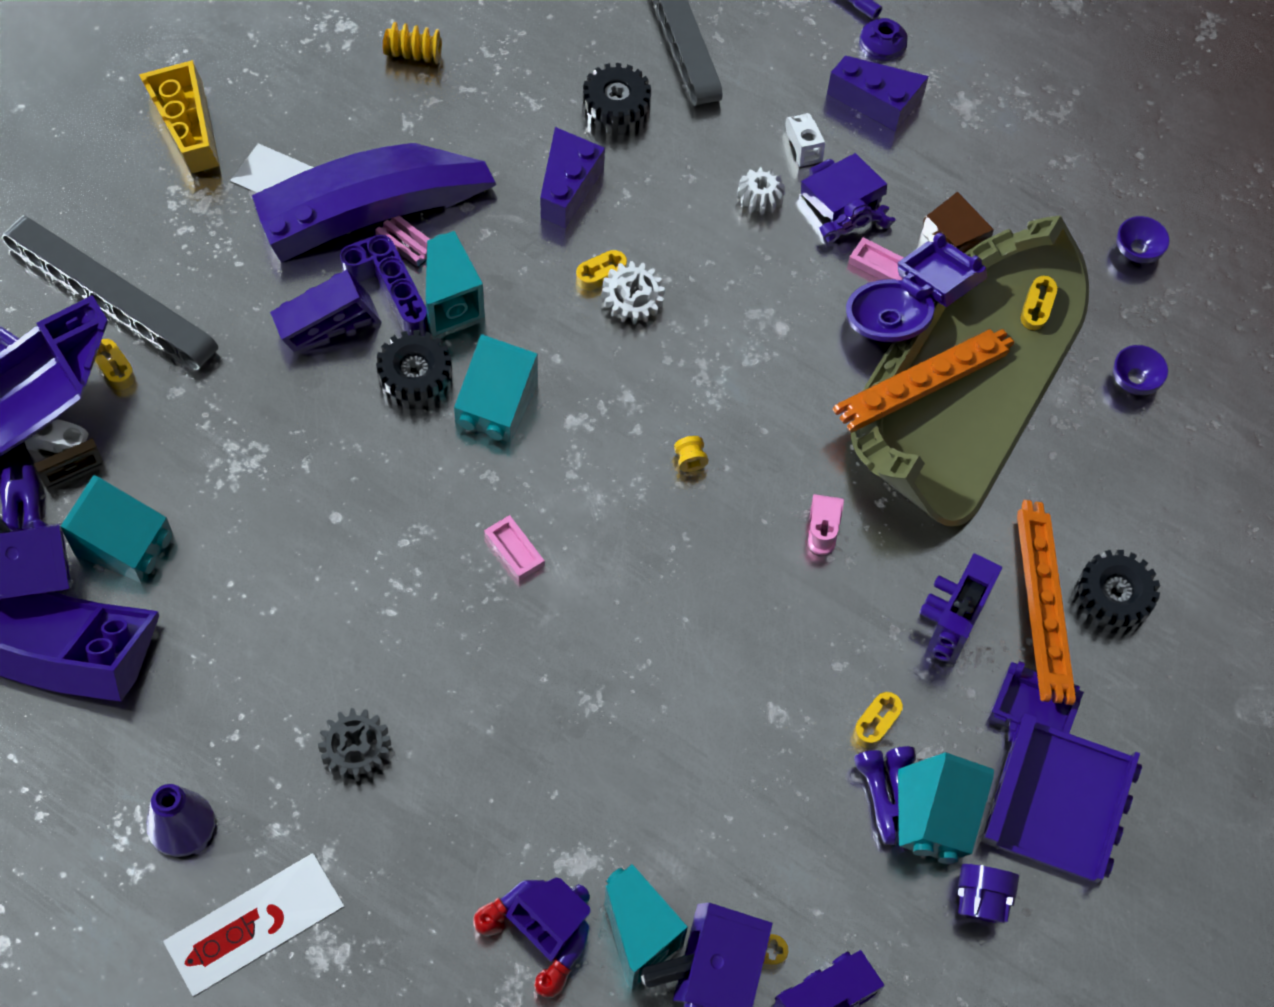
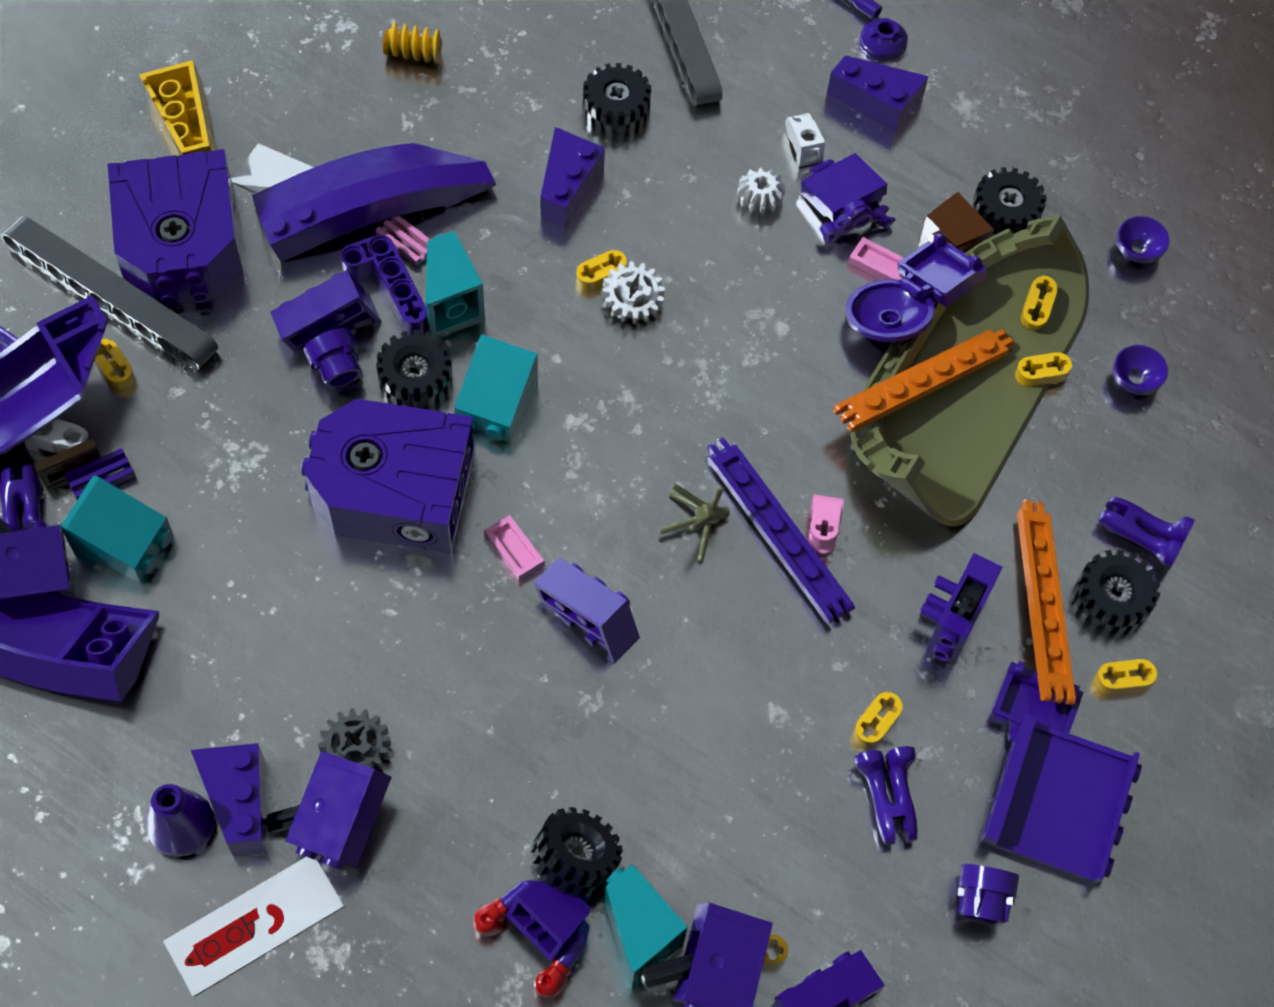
(101, 467): none -> dark purple tile
(176, 226): none -> dark purple piece
(237, 794): none -> dark purple wedge
(334, 357): none -> dark purple piece
(334, 811): none -> dark purple piece
(390, 473): none -> dark purple piece
(578, 833): none -> black bush
(590, 605): none -> wedge
(691, 453): yellow wheel -> none
(705, 514): none -> olive plant
(779, 531): none -> dark purple hinge
(942, 806): teal slope -> none
(998, 187): none -> black bush
(1043, 369): none -> yellow beam
(1124, 670): none -> yellow beam
(1126, 519): none -> dark purple piece

